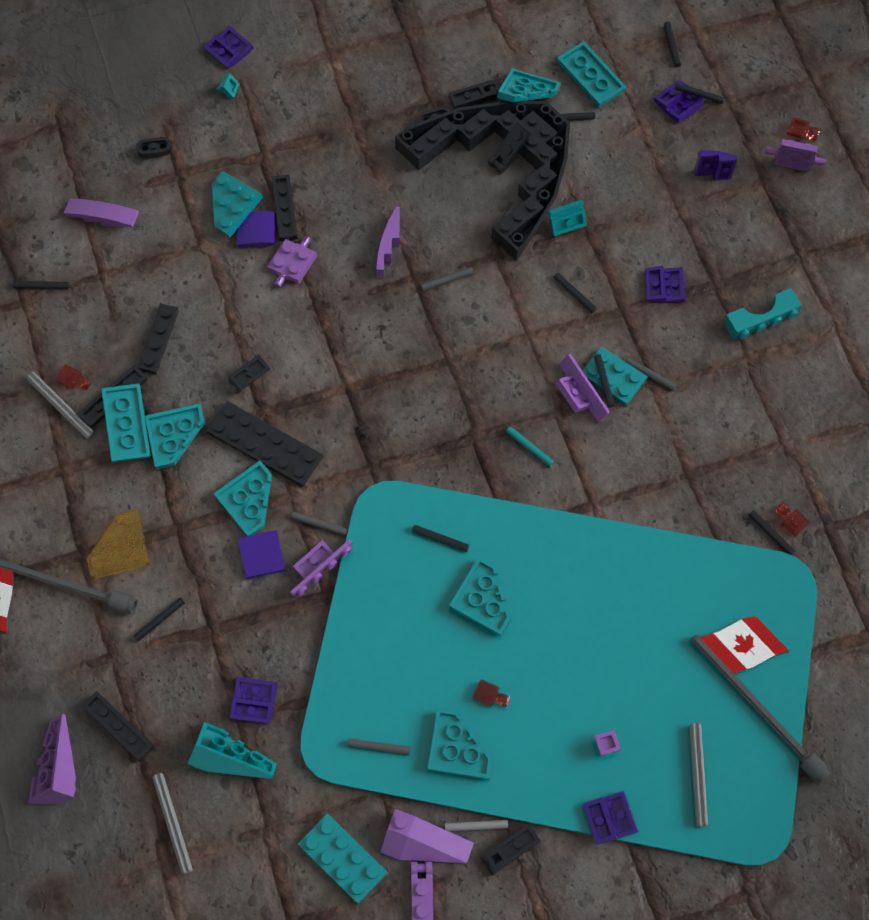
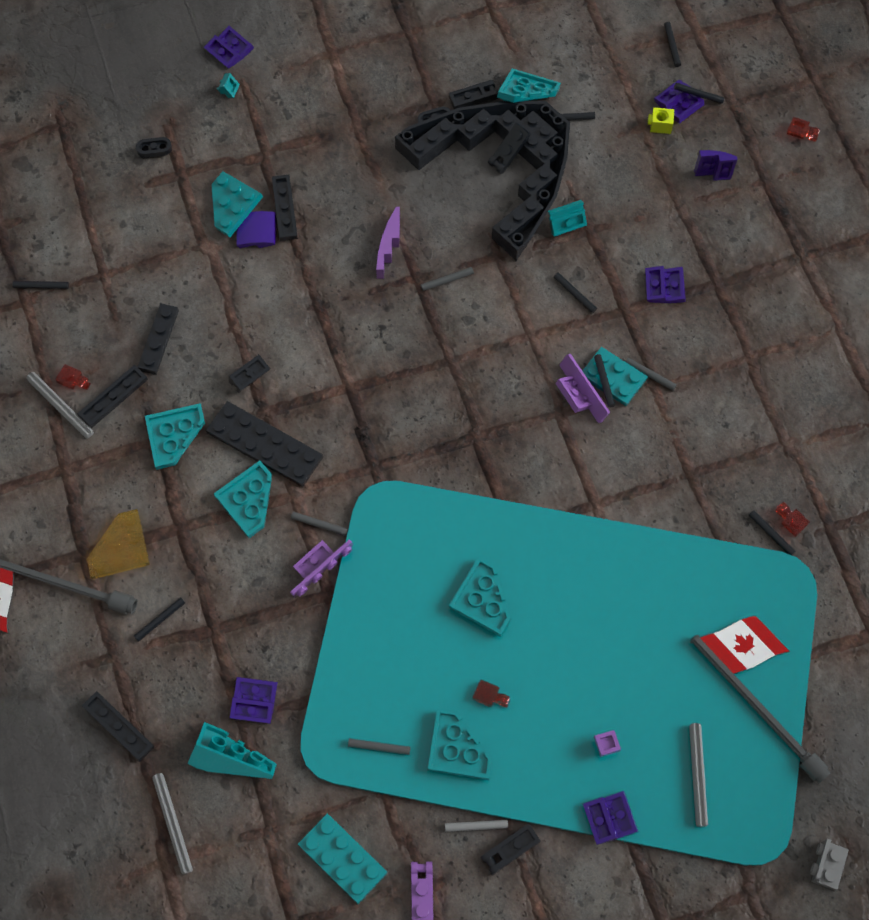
(56, 772): medium lavender wedge -> none
(105, 213): medium lavender slope -> none
(125, 423): teal plate -> none
(261, 554): dark purple slope -> none
(292, 261): medium lavender plate -> none
(421, 841): medium lavender wedge -> none
(440, 538): black bar -> none
(528, 445): teal bar -> none
(591, 74): teal plate -> none
(666, 123): none -> neon yellow brick
(743, 323): teal arch -> none
(795, 155): medium lavender plate -> none
(829, 865): none -> light grey bracket

